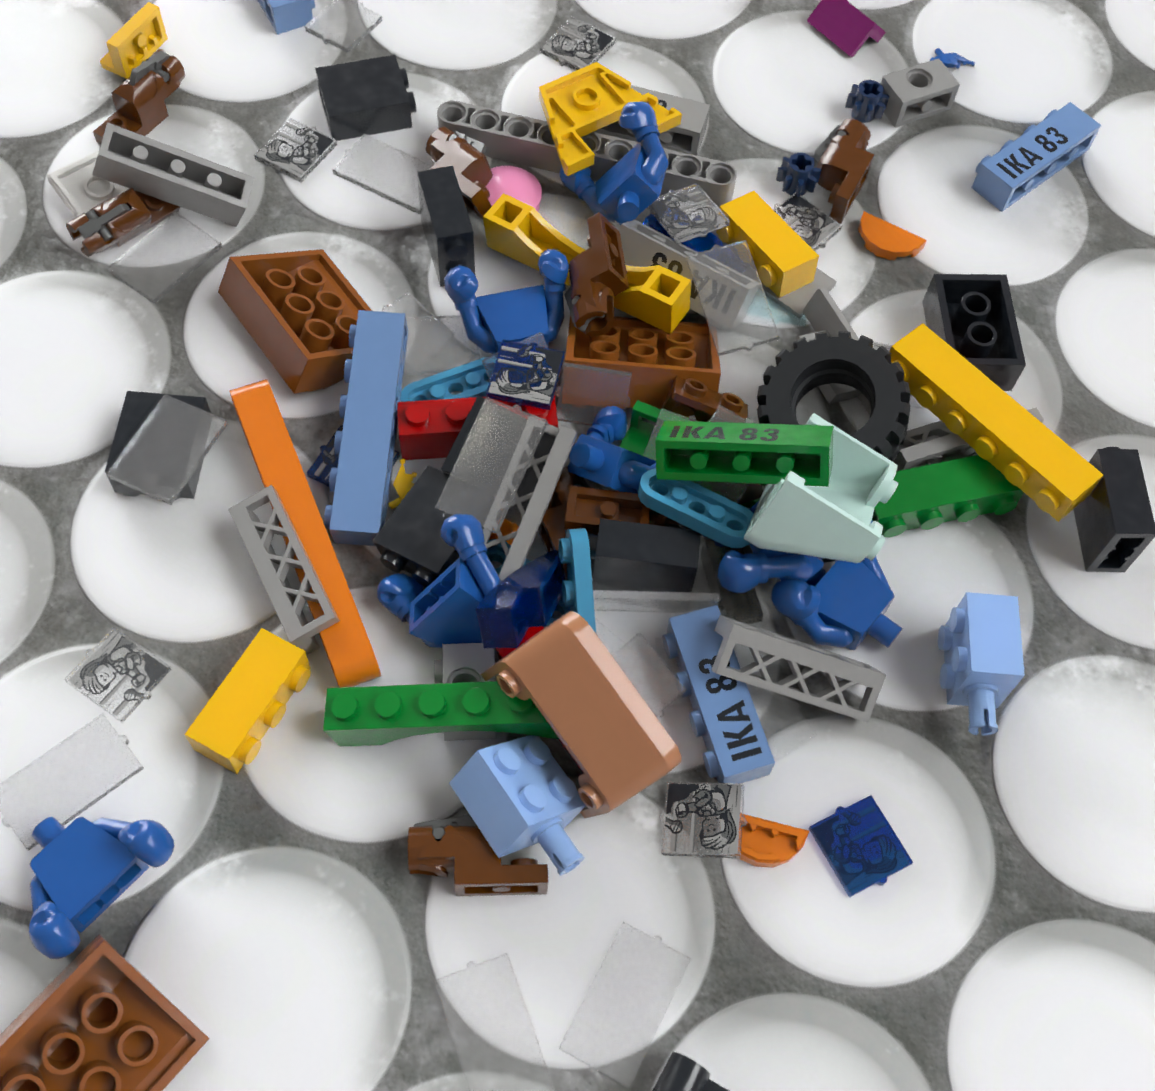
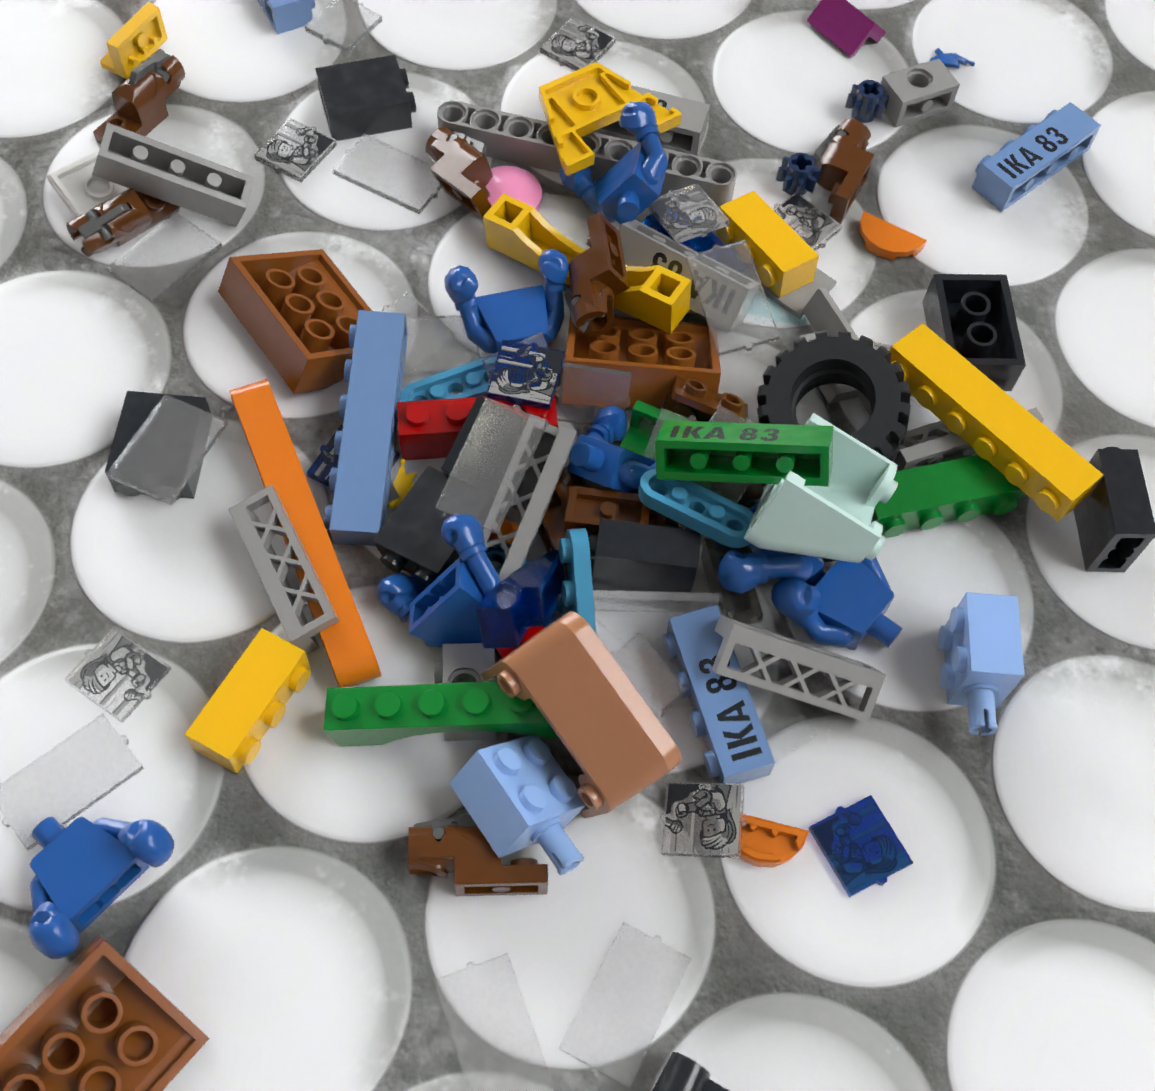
(445, 221): black brick -> none

